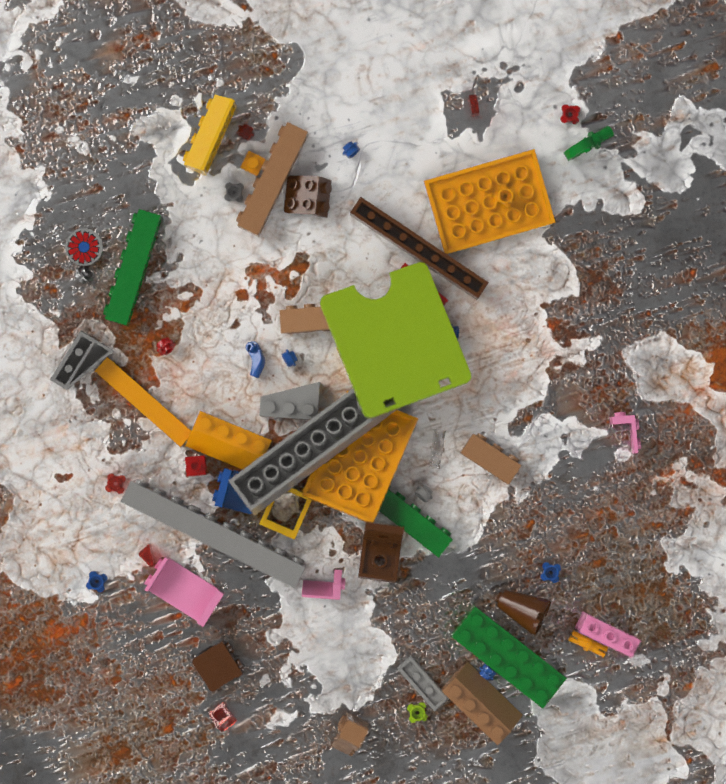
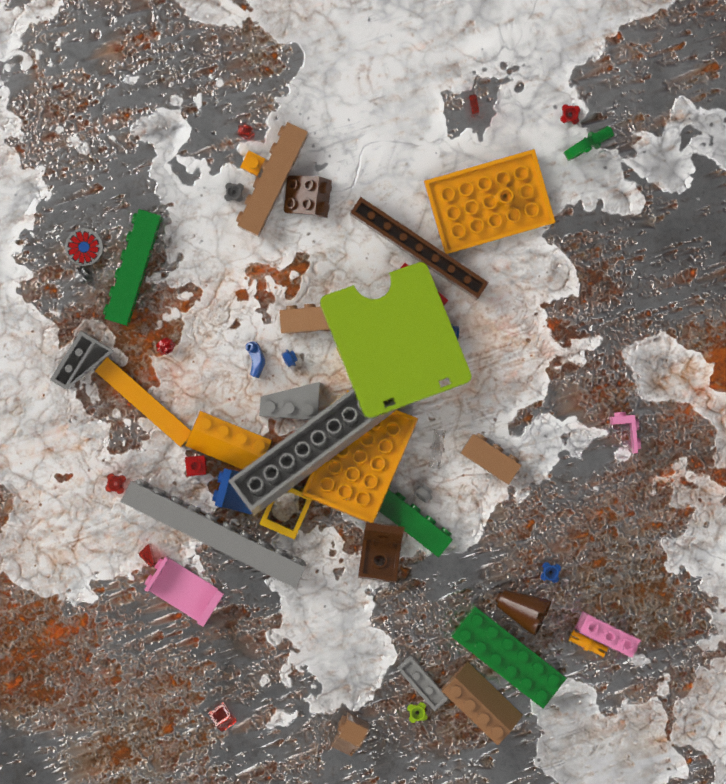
(96, 586): blue plate -> none
(210, 134): yellow slope -> none
(218, 665): reddish brown bracket -> none
(324, 590): bright pink bracket -> none
(351, 149): blue plate -> none
(487, 673): blue plate -> none

